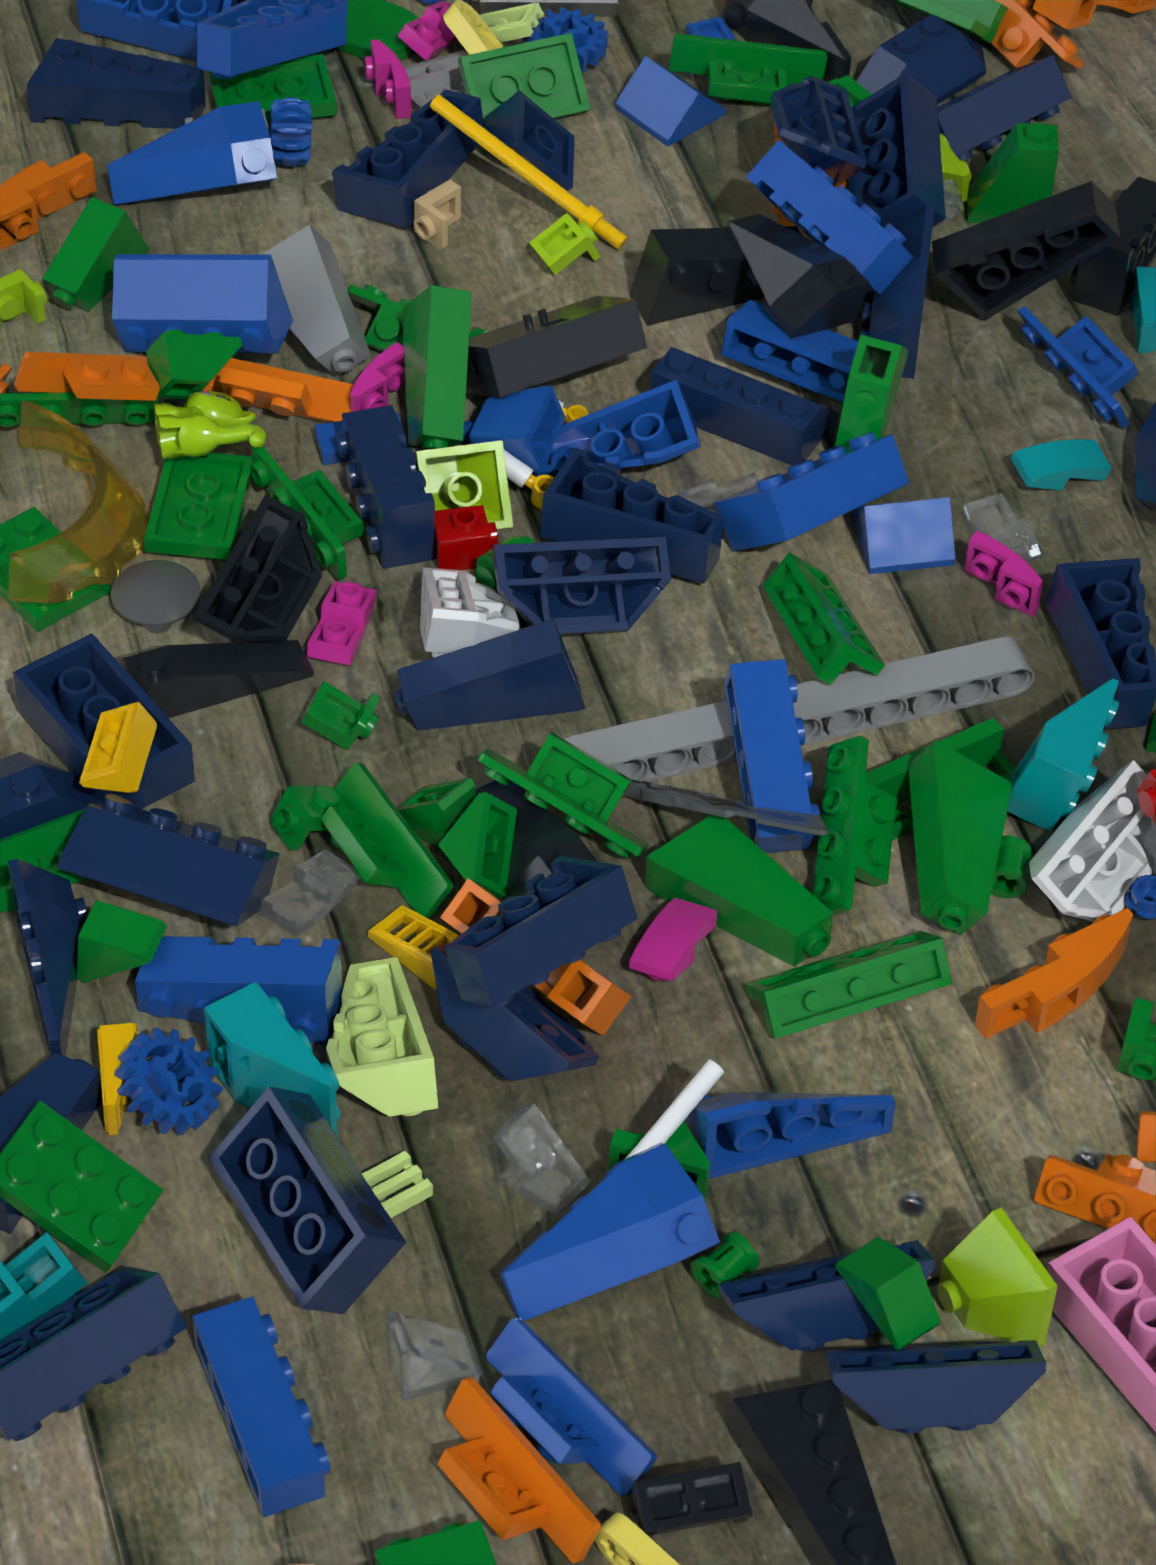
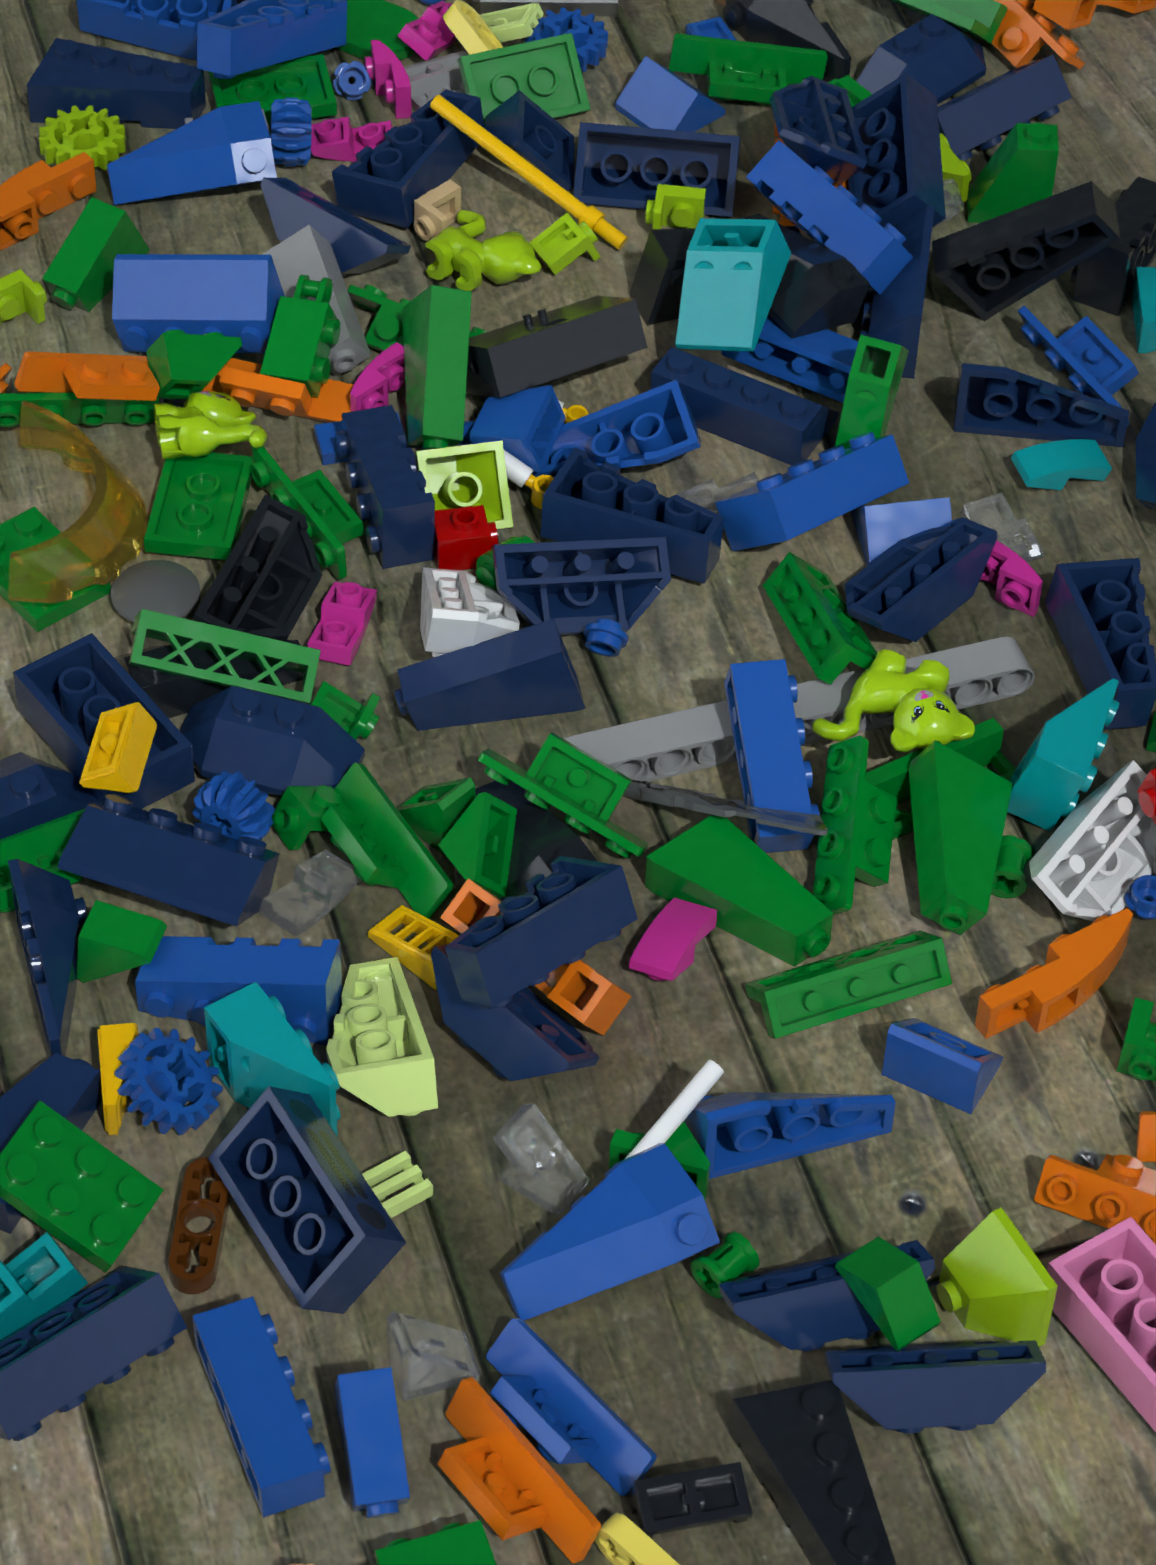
(82, 132): none -> lime gear
(208, 1243): none -> reddish brown beam
(223, 642): none -> green fence
(234, 806): none -> blue gear
(268, 740): none -> dark blue wedge
(303, 336): none -> green brick
(339, 141): none -> dark pink slope
(354, 241): none -> dark blue wedge
(361, 76): none -> blue plate
(372, 1441): none -> blue slope
(497, 258): none -> lime animal
(605, 637): none -> blue plate
(627, 163): none -> dark blue slope
(676, 207): none -> lime bracket
(730, 283): none -> teal slope
(916, 699): none -> lime animal
(921, 579): none -> dark blue wedge
(938, 1063): none -> blue slope
(1022, 406): none -> dark blue wedge

